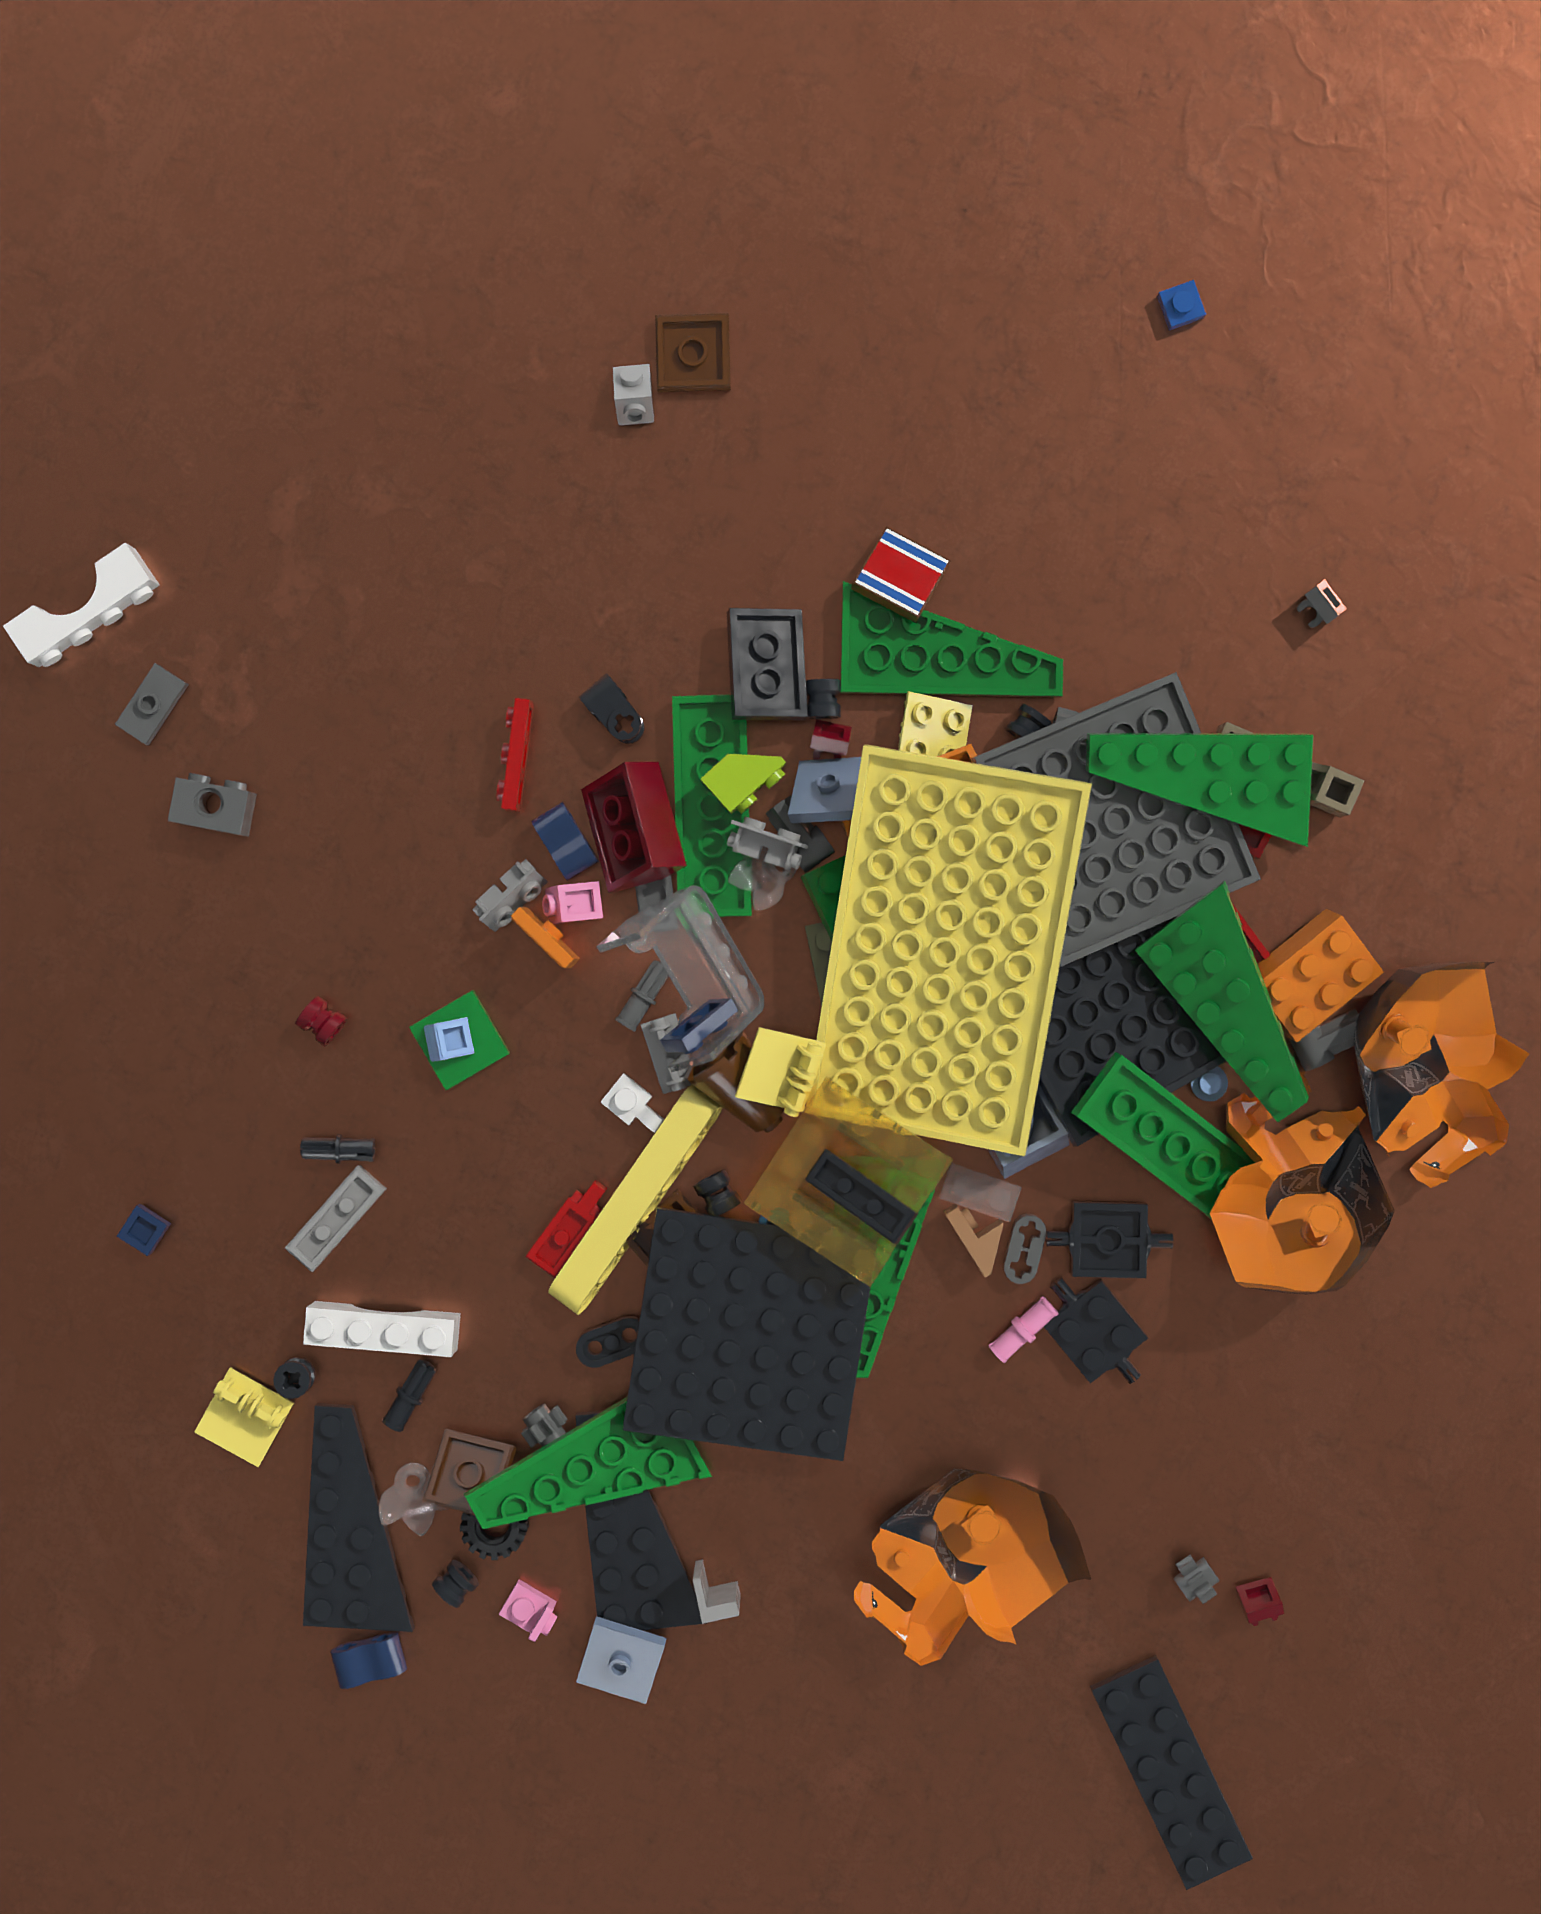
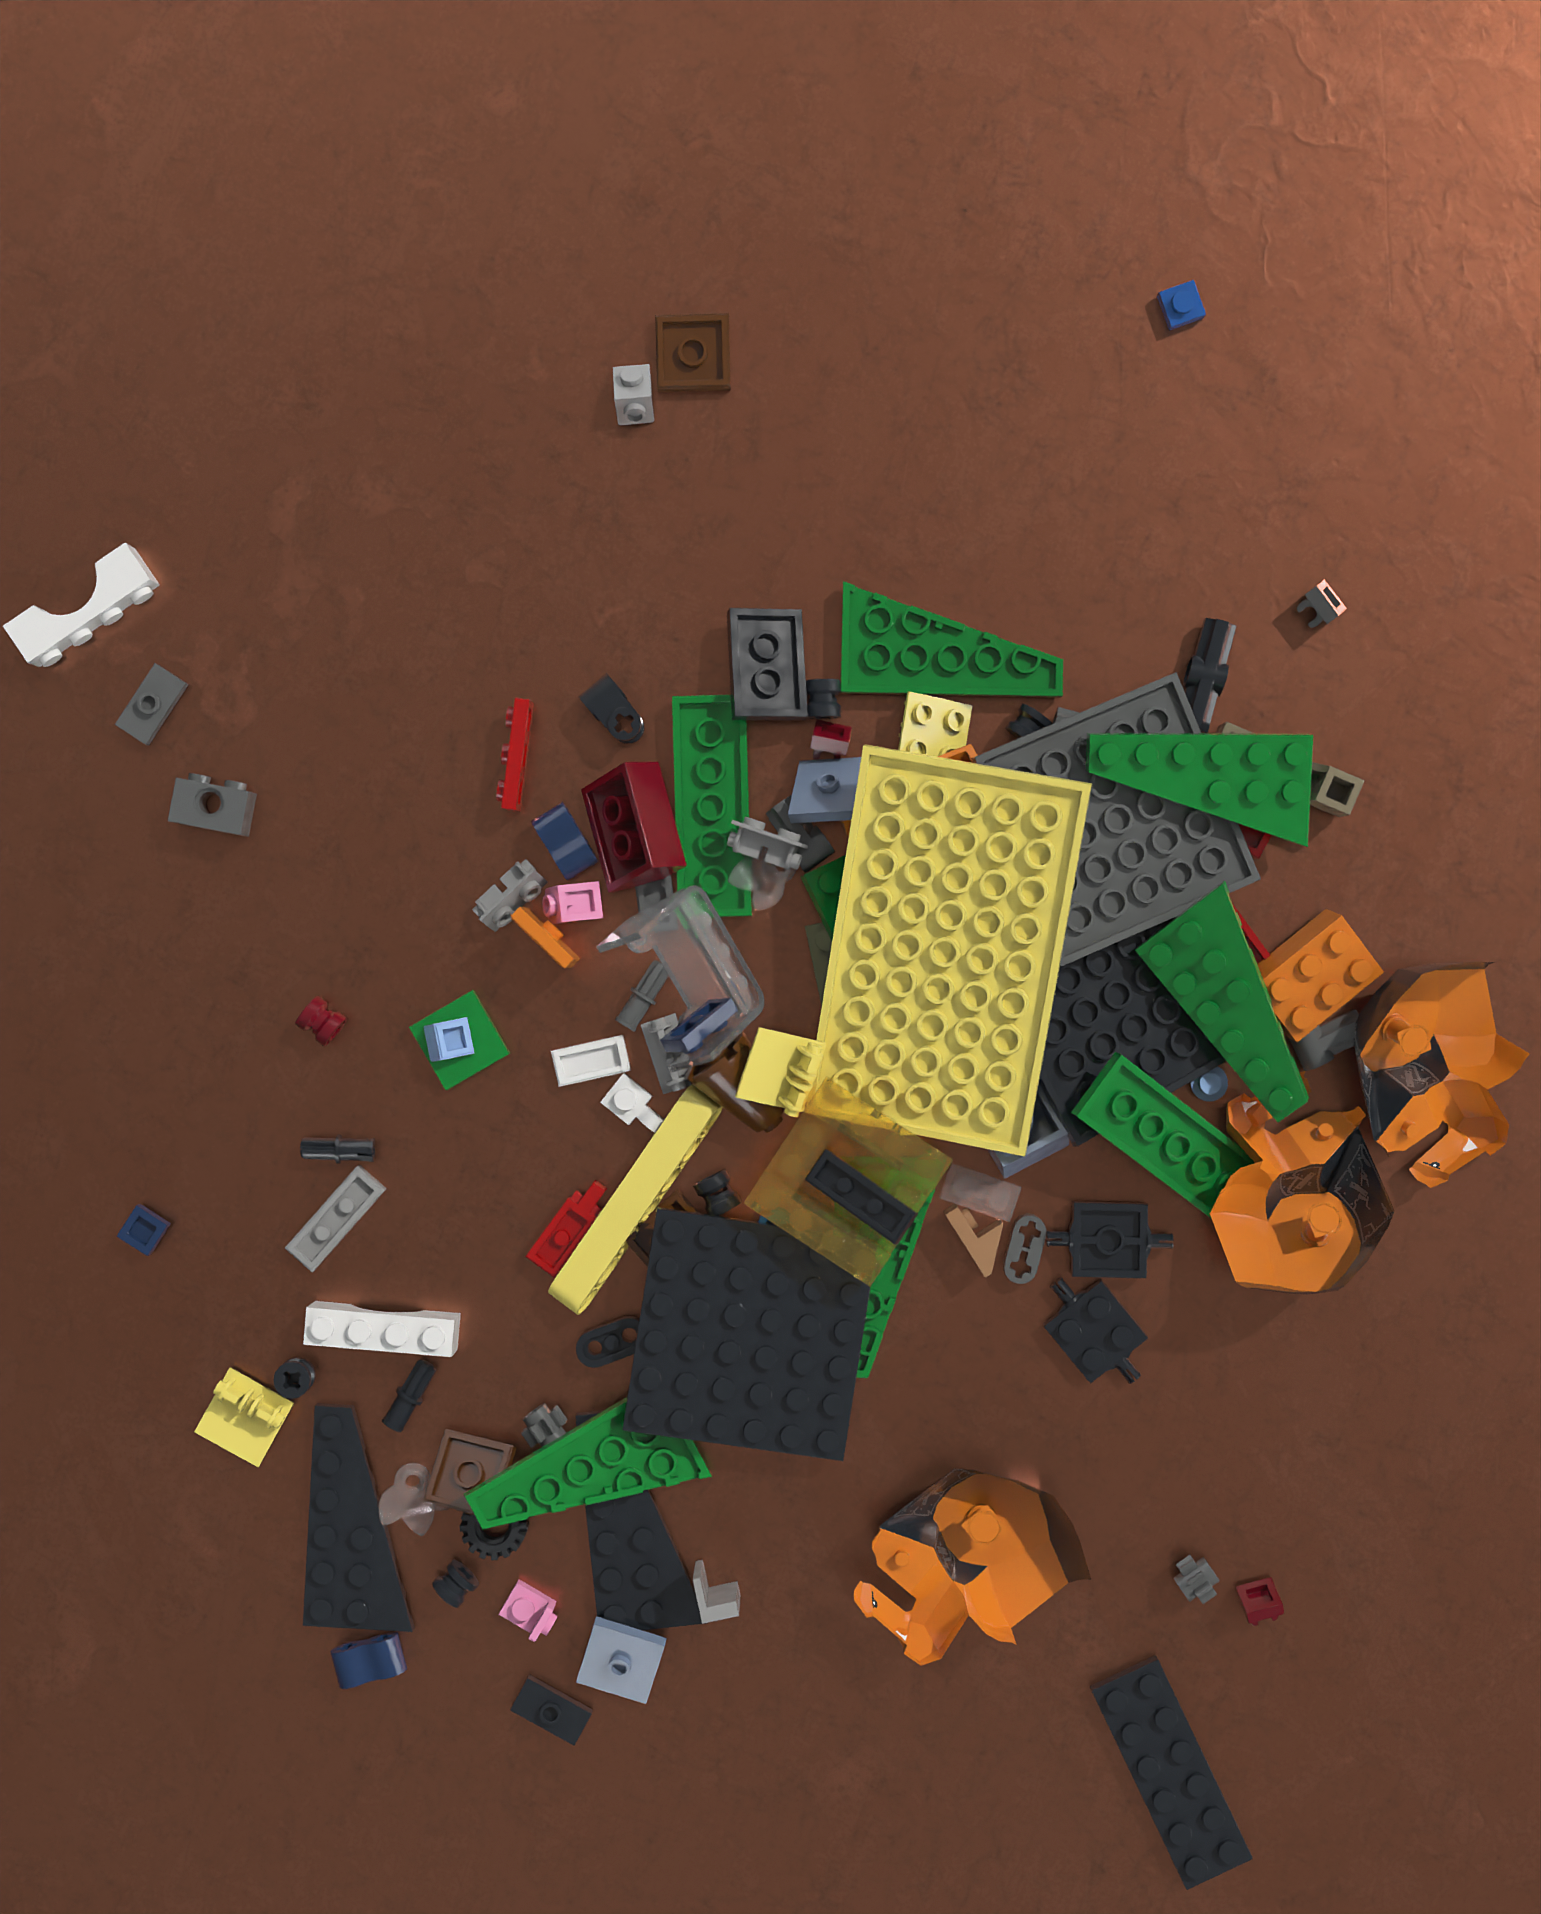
(551, 1710): none -> black plate
(591, 1060): none -> white tile
(740, 777): lime slope -> none
(900, 574): tile -> none
(1023, 1329): bright pink pin -> none
(1208, 669): none -> black piece

